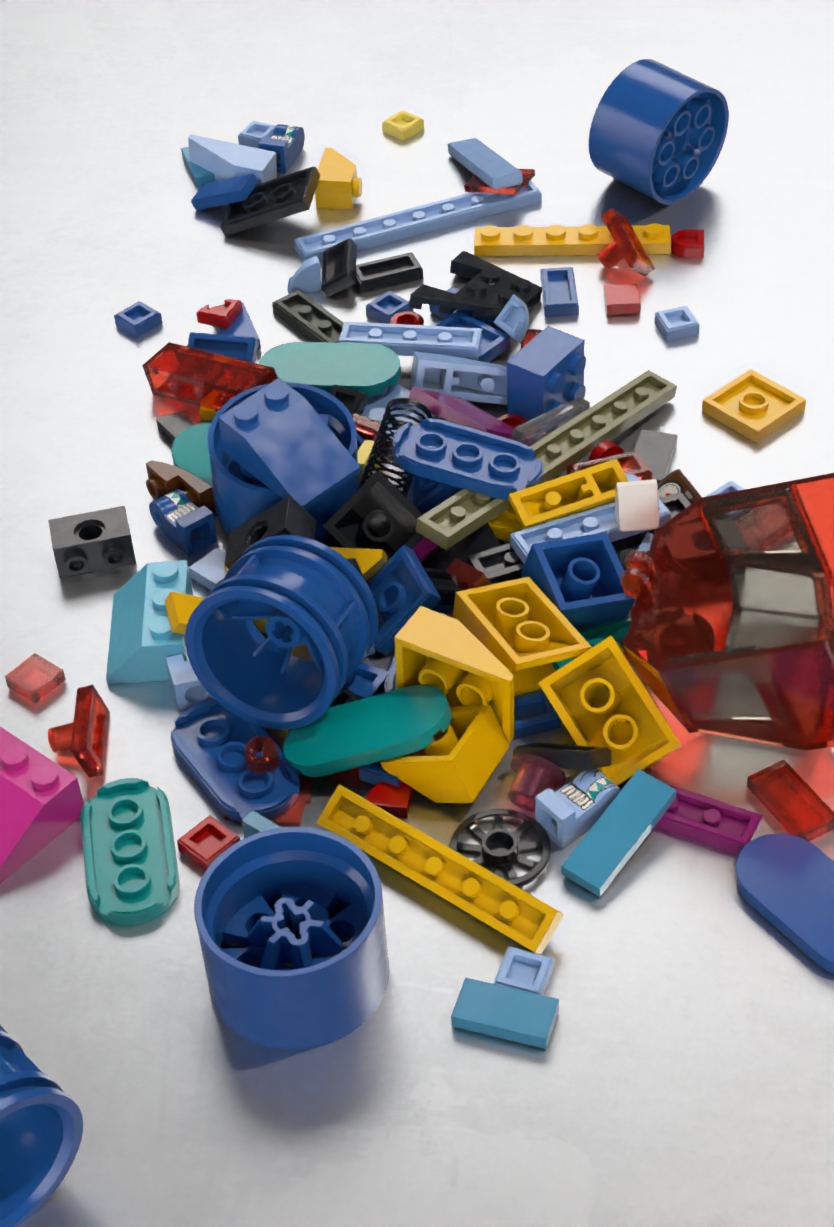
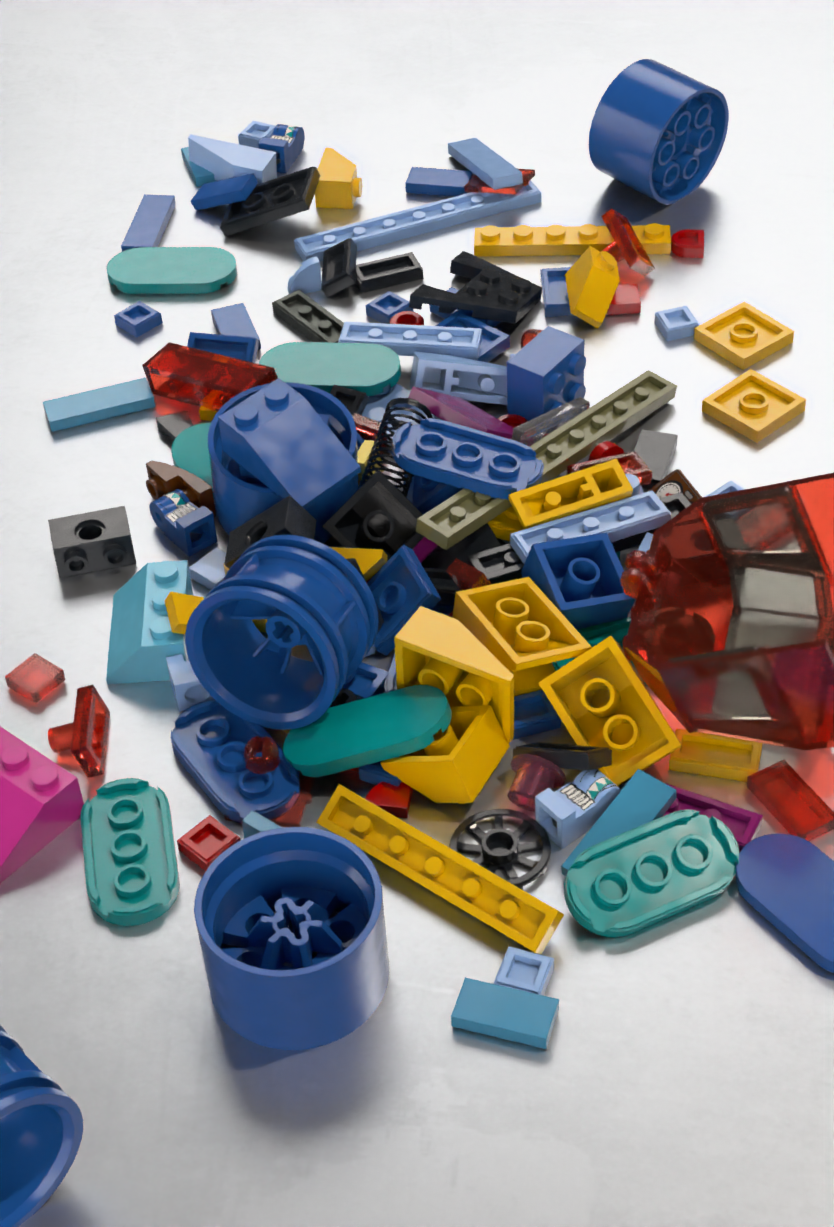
(98, 404): none -> tile
(149, 221): none -> tile
(171, 270): none -> tile
(220, 315): red tile -> none
(403, 125): light yellow tile -> none
(437, 181): none -> tile
(514, 318): light blue tile -> none
(592, 285): none -> yellow slope
(637, 505): white slope -> none
(651, 873): none -> teal tile
(715, 756): none -> yellow tile
(743, 335): none -> yellow tile

